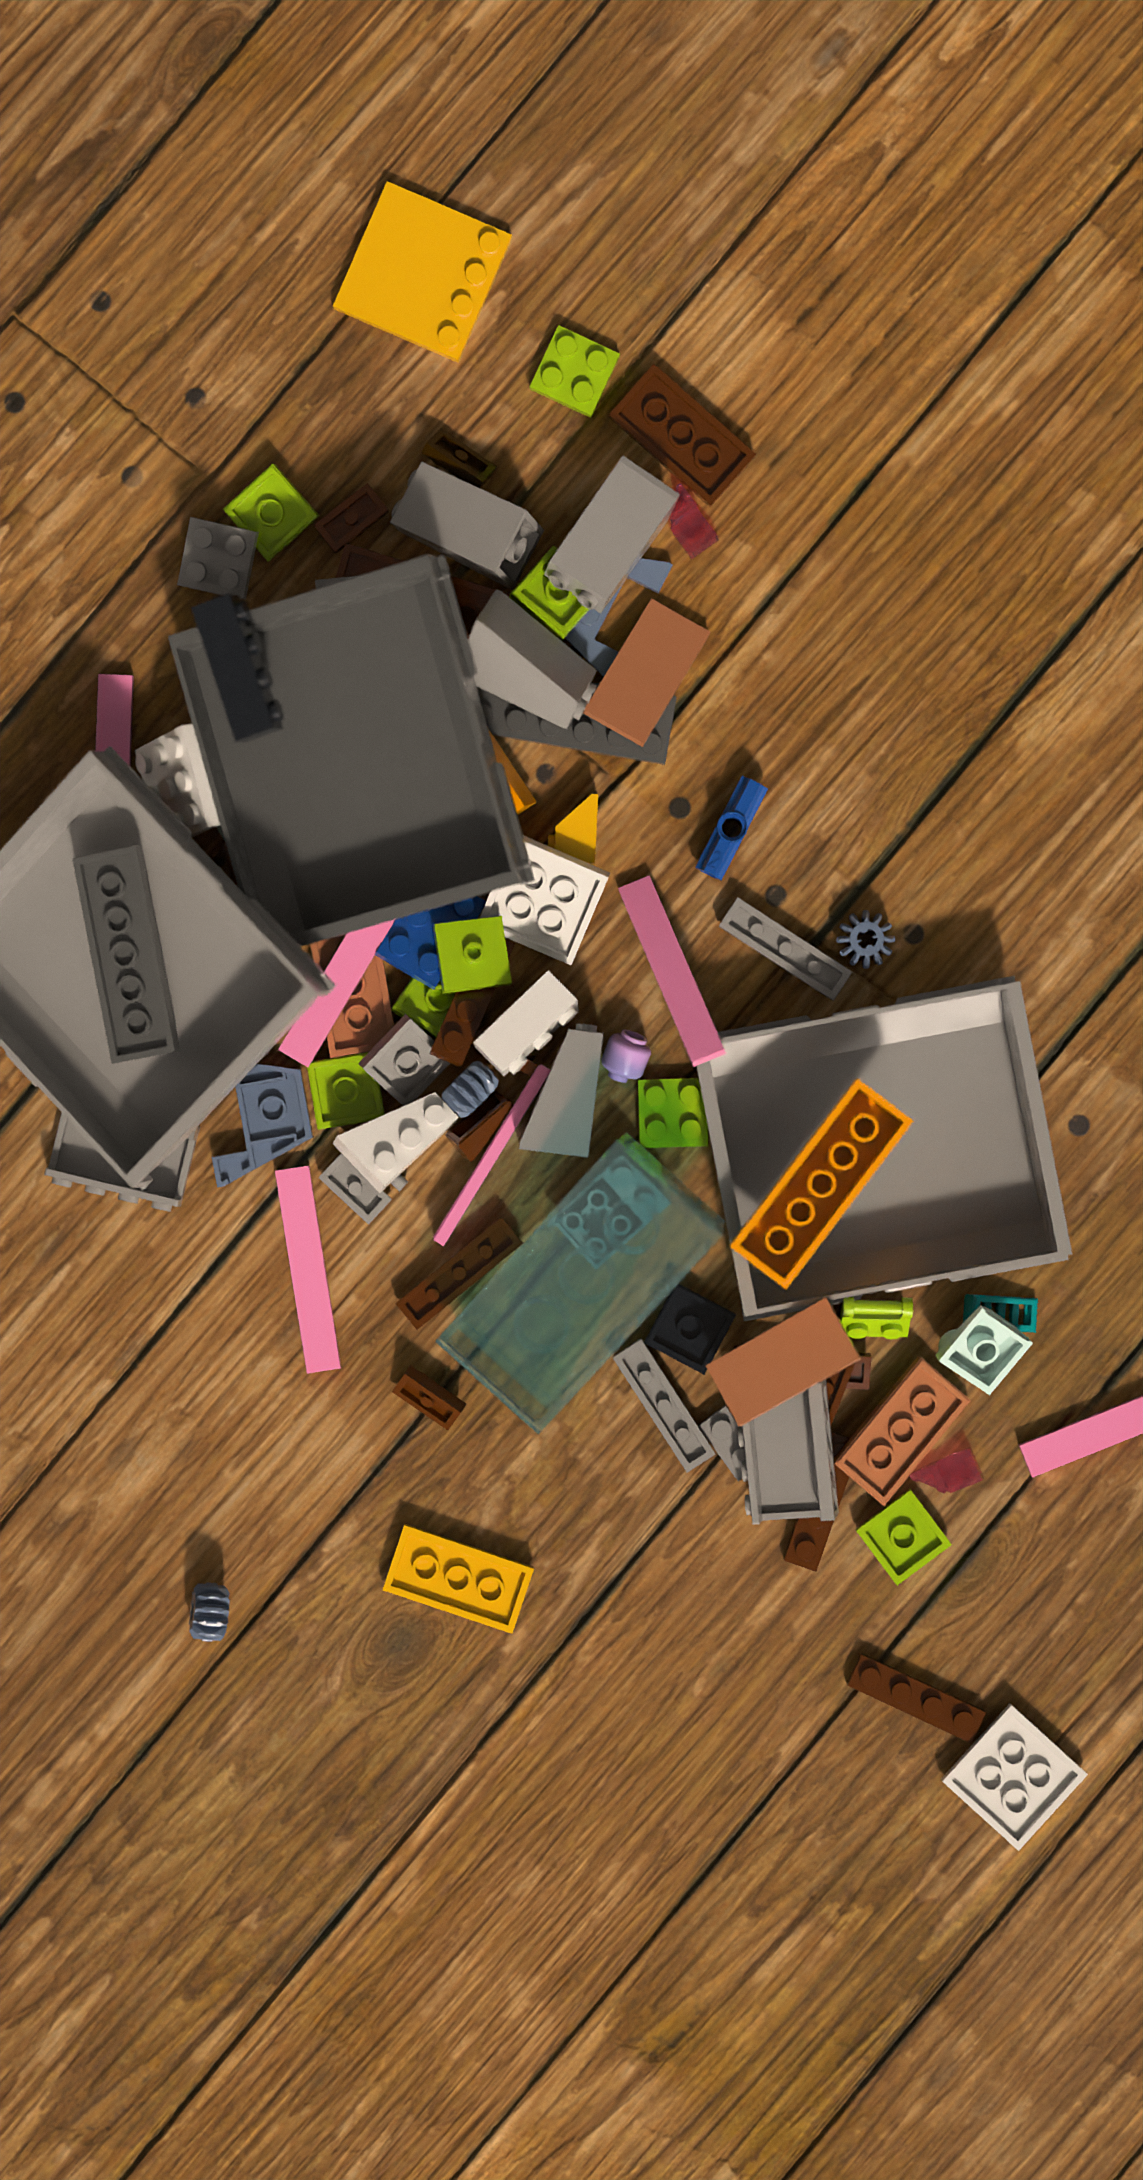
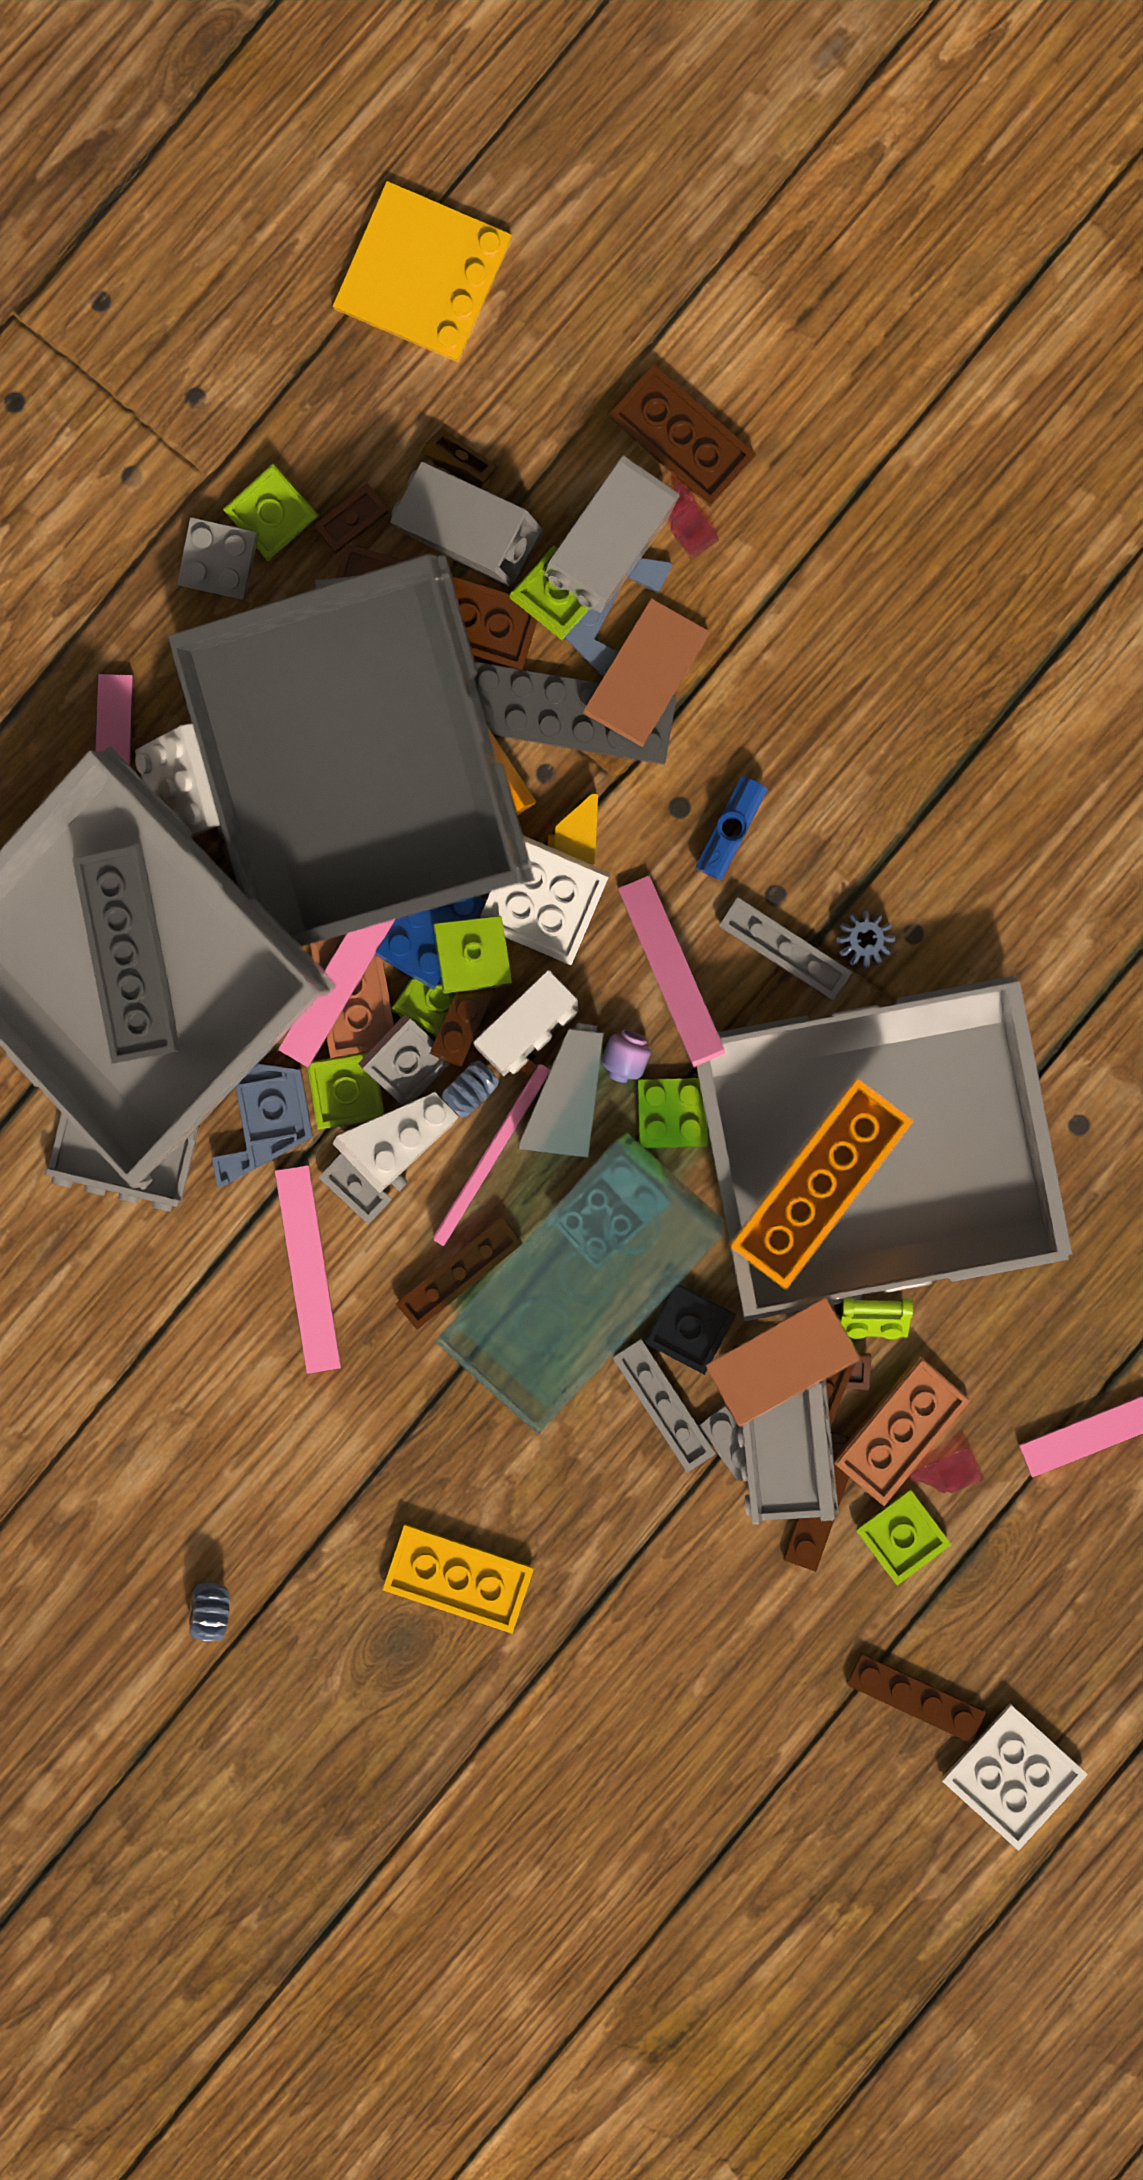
(238, 667): black brick -> none
(429, 1397): reddish brown plate -> none
(476, 1129): reddish brown slope -> none
(529, 663): light grey slope -> none
(574, 371): lime plate -> none
(972, 1302): teal slope -> none
(983, 1348): light aqua slope -> none

